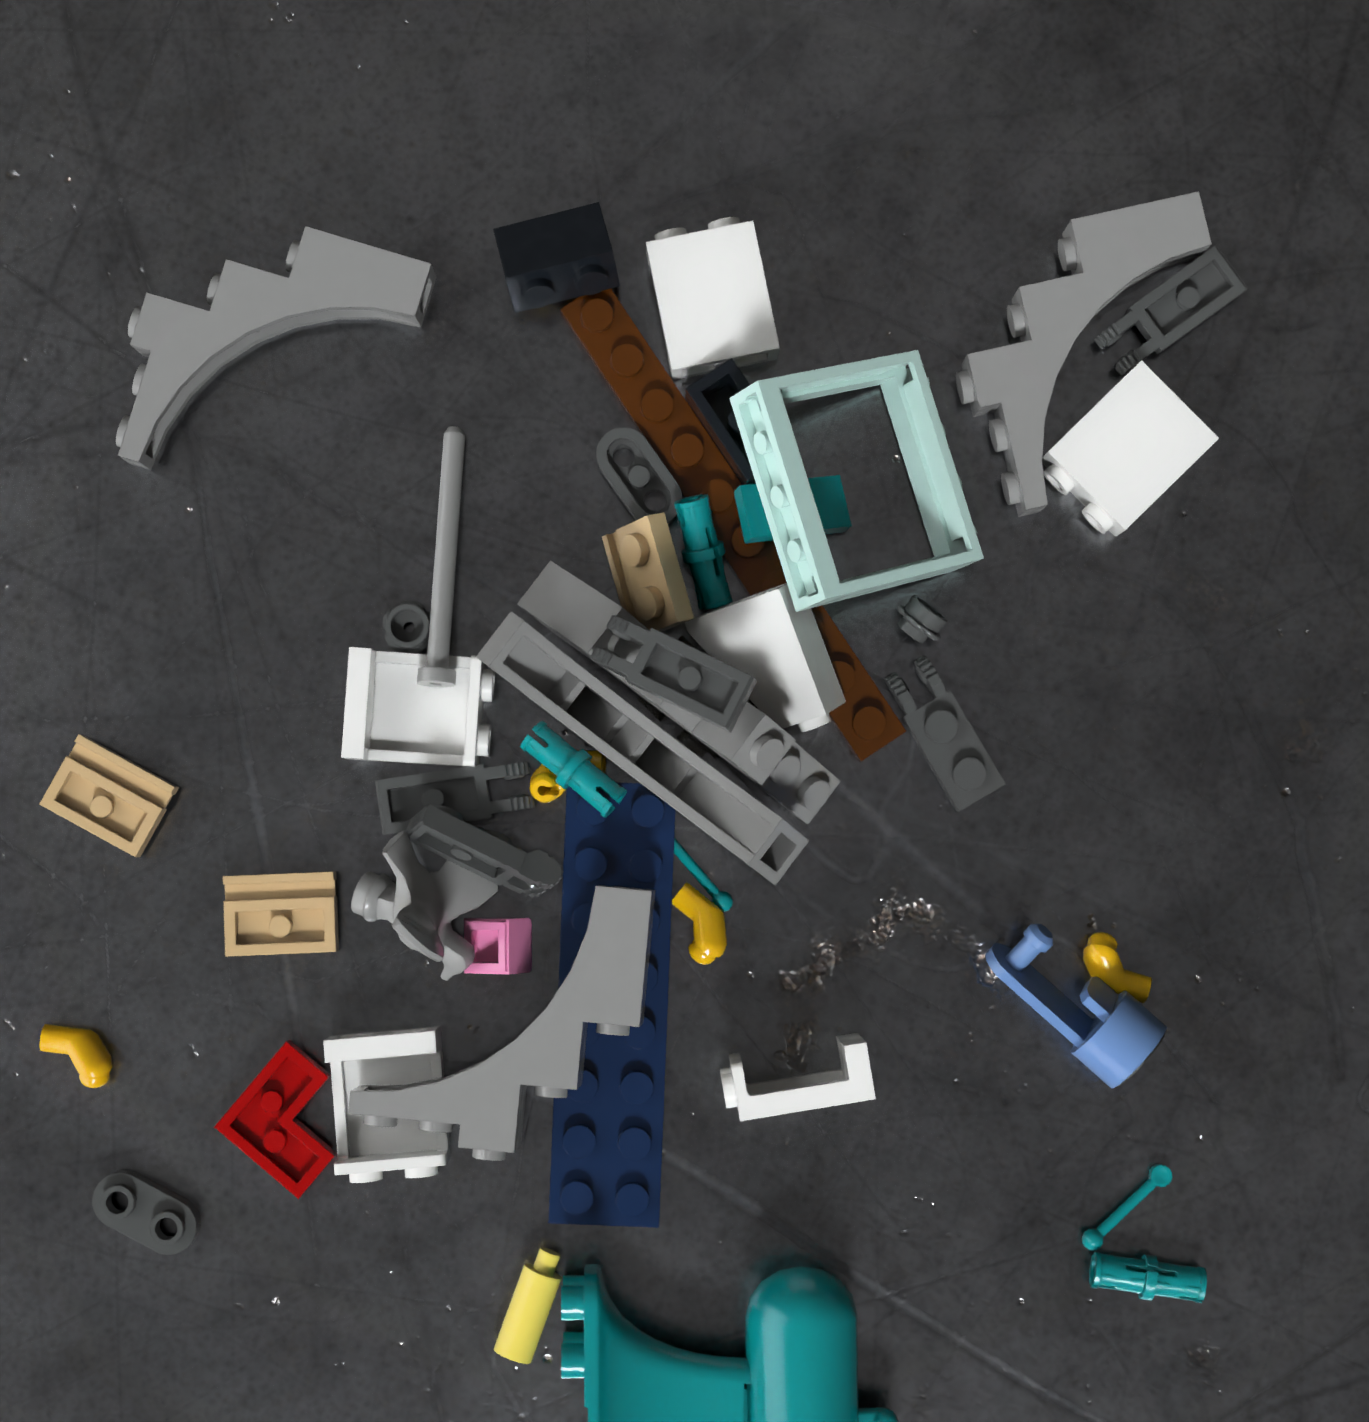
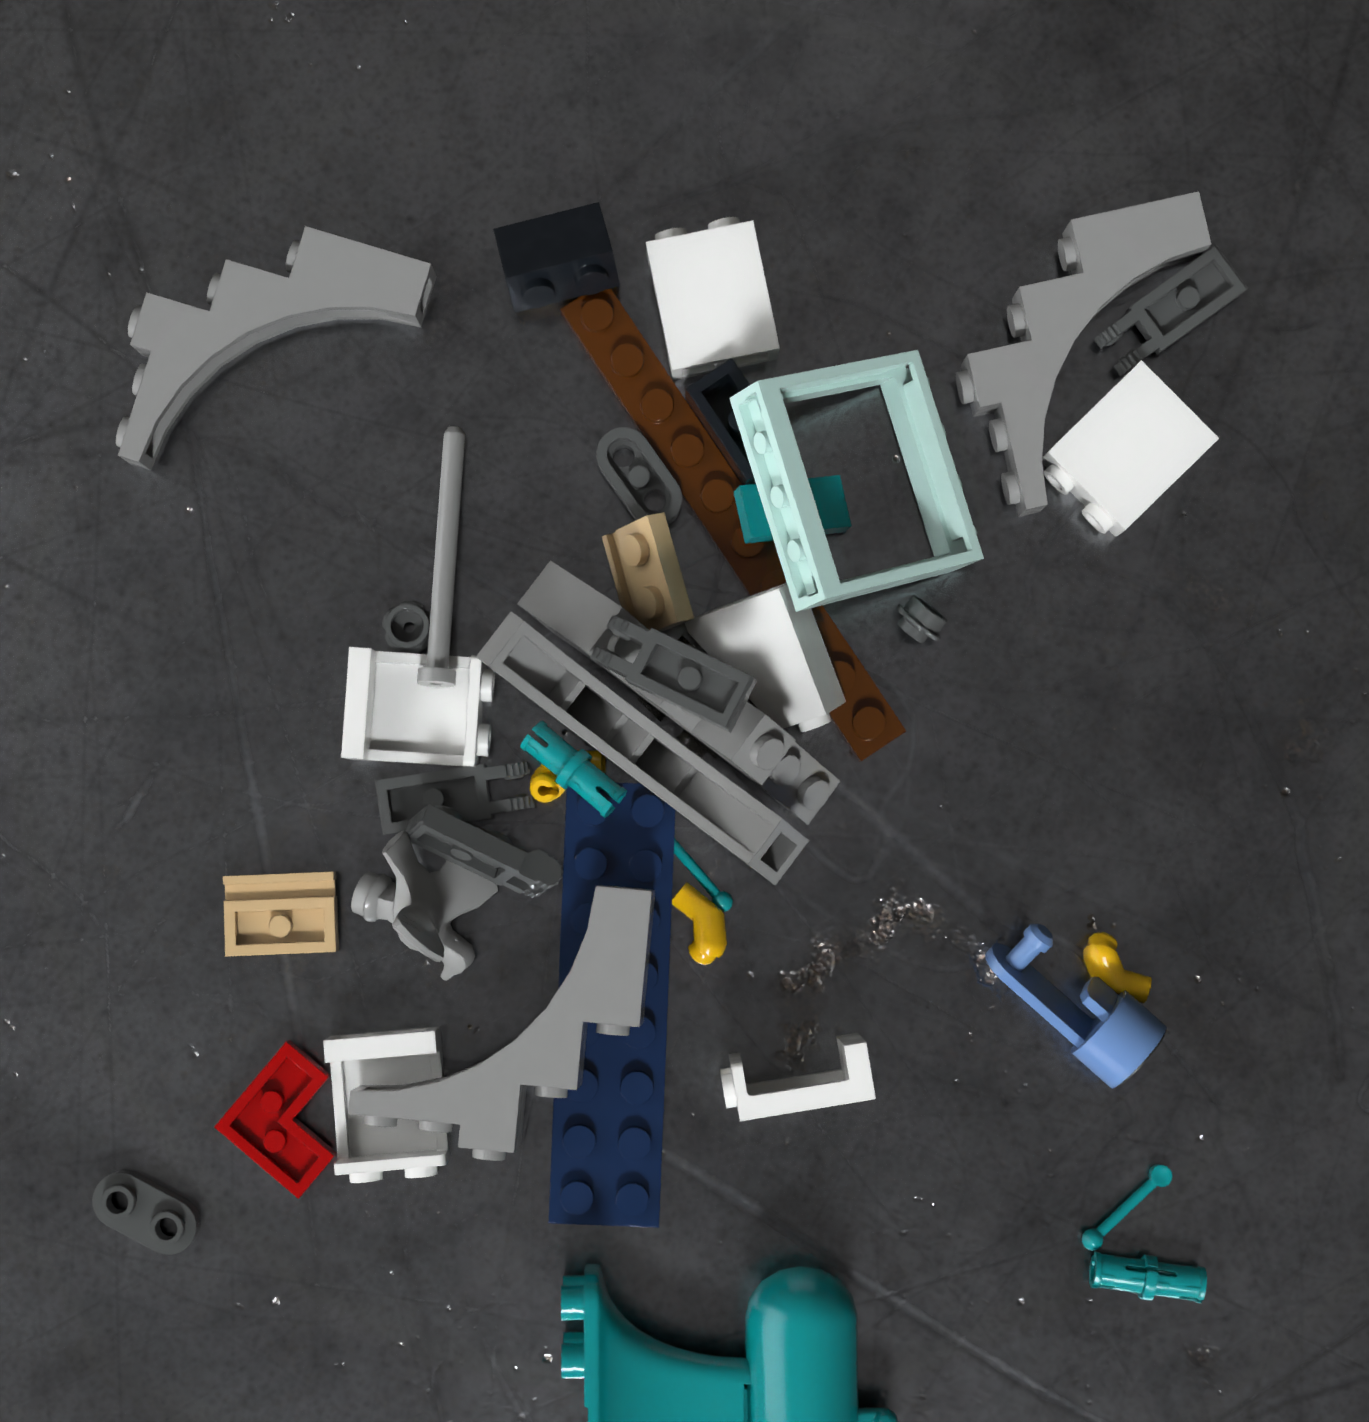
(83, 1048): yellow arm -> none
(109, 796): tan plate -> none
(499, 945): bright pink slope -> none
(529, 1308): light yellow cylinder -> none
(703, 551): teal pin -> none
(946, 739): dark grey hinge -> none

